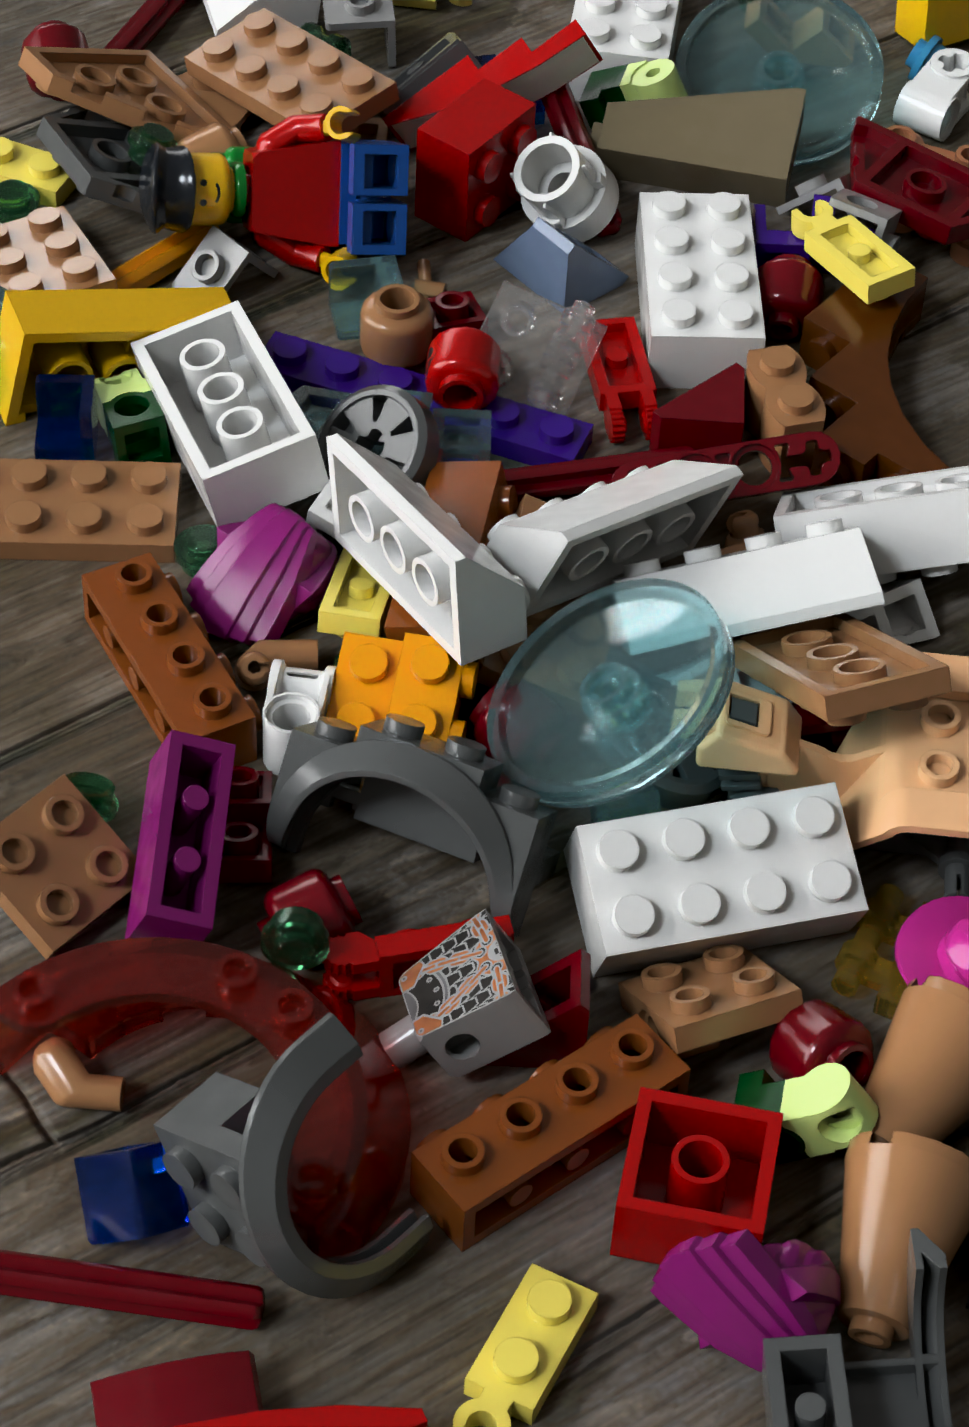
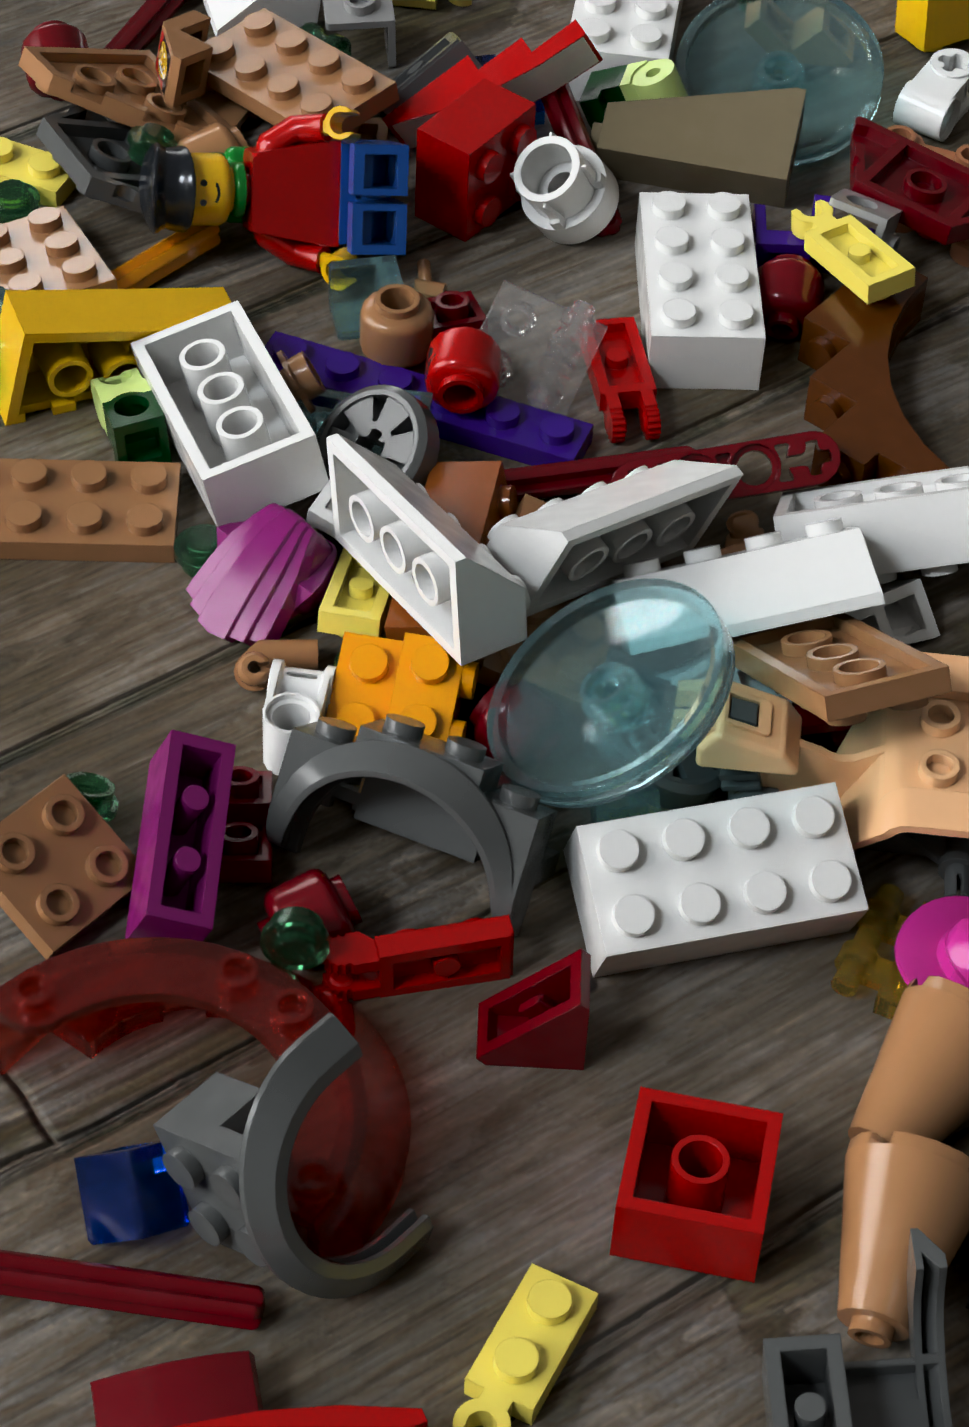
(66, 417): clear blue panel -> none
(69, 1081): medium nougat arm -> none
(168, 656): dark orange brick -> none
(183, 58): none -> medium nougat slope
(218, 262): light grey bracket -> none
(301, 378): none -> medium nougat plate
(463, 434): clear light blue tile -> none
(467, 1002): light grey torso -> none
(541, 1132): dark orange brick -> none
(559, 265): sand blue slope -> none
(703, 415): dark red slope -> none
(709, 998): medium nougat plate -> none
(746, 1292): magenta hair -> none
(781, 402): medium nougat brick -> none
(819, 1109): yellowish green leg -> none
(820, 186): light grey bracket -> none
(820, 1035): dark red head -> none
(922, 54): dark azure plate -> none

